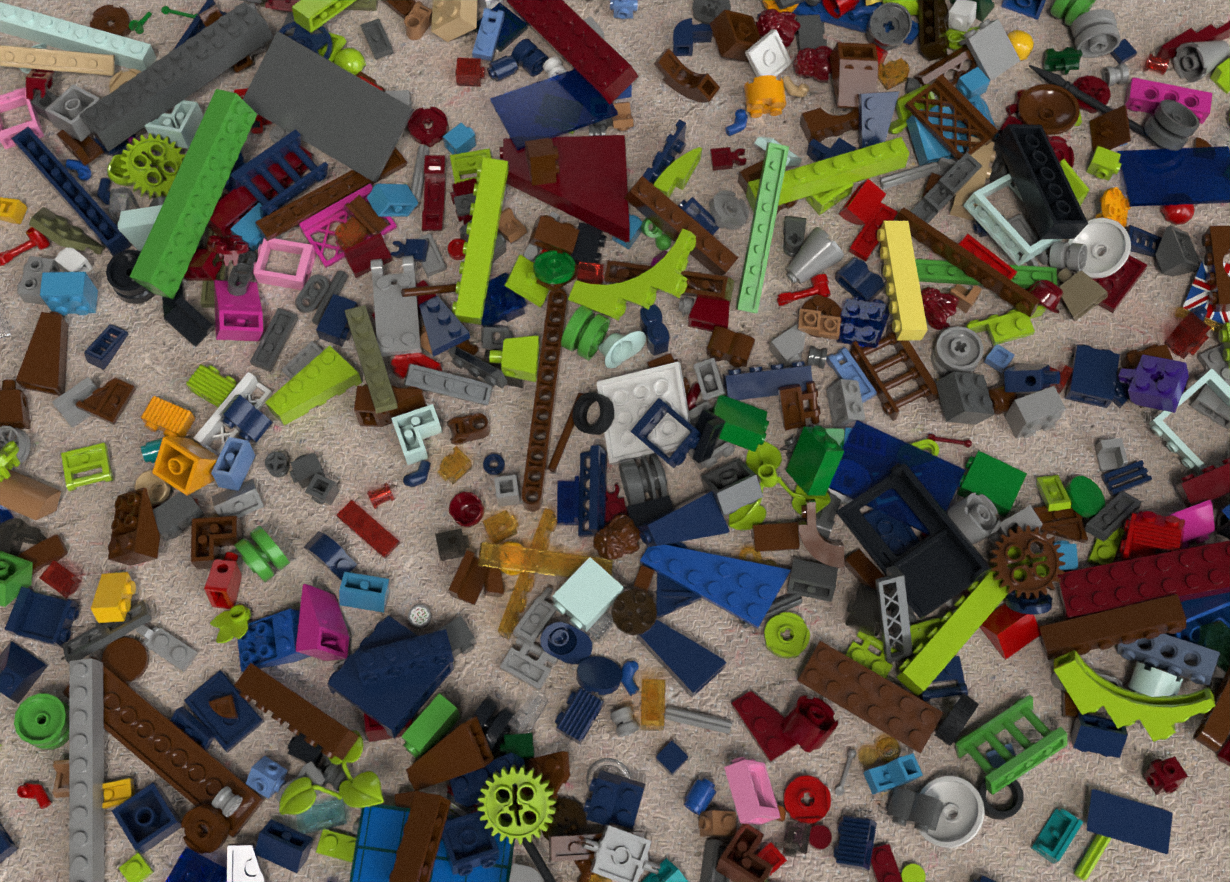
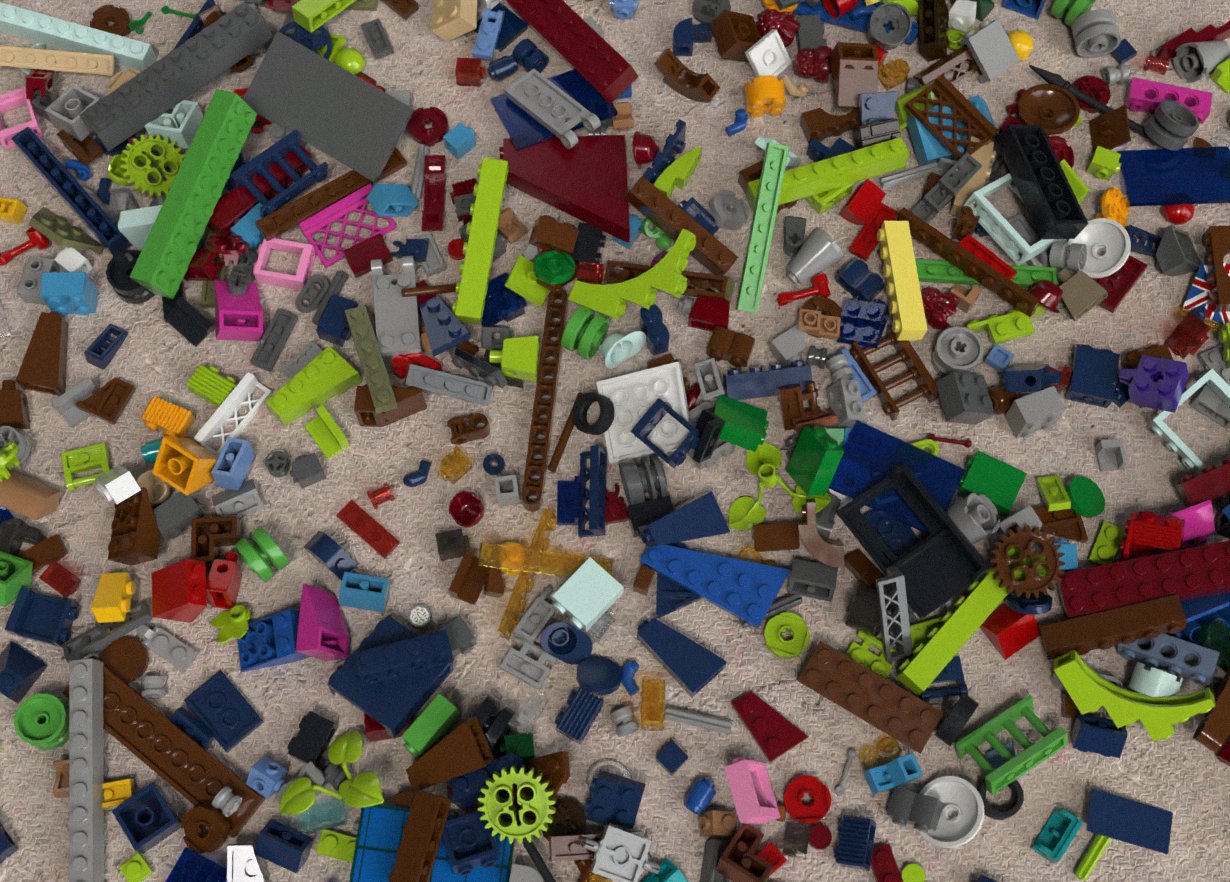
(34, 791): red arm -> none
(117, 484): none -> white brick
(152, 687): none -> light grey wheel
(179, 591): none -> red slope
(224, 707): reddish brown tile -> none
(245, 418): dark blue brick -> none
(296, 711): reddish brown brick -> none
(322, 489): dark grey brick -> none
(326, 433): none -> lime panel
(350, 234): clear orange brick -> none
(365, 216): reddish brown panel -> none
(413, 428): light aqua brick -> none
(418, 21): medium nougat piece -> none
(467, 163): lime plate -> none
(493, 524): clear yellow brick -> none
(541, 161): reddish brown brick -> none
(551, 106): none -> light grey hinge
(554, 67): white wheel -> none
(617, 538): reddish brown hair -> none
(638, 622): dark brown plate -> none
(644, 148): none -> dark red piece
(723, 158): dark red plate -> none
(732, 486): dark grey brick -> none
(809, 723): dark red brick -> none
(818, 419): none -> copper tile
(839, 367): none -> light grey wheel
(876, 132): none -> dark brown brick
(966, 223): none -> reddish brown hinge
(973, 83): dark azure brick -> none
(1062, 60): dark green hips -> none
(1113, 516): dark grey plate -> none
(1142, 471): dark blue tile -> none
(1165, 775): dark red brick -> none

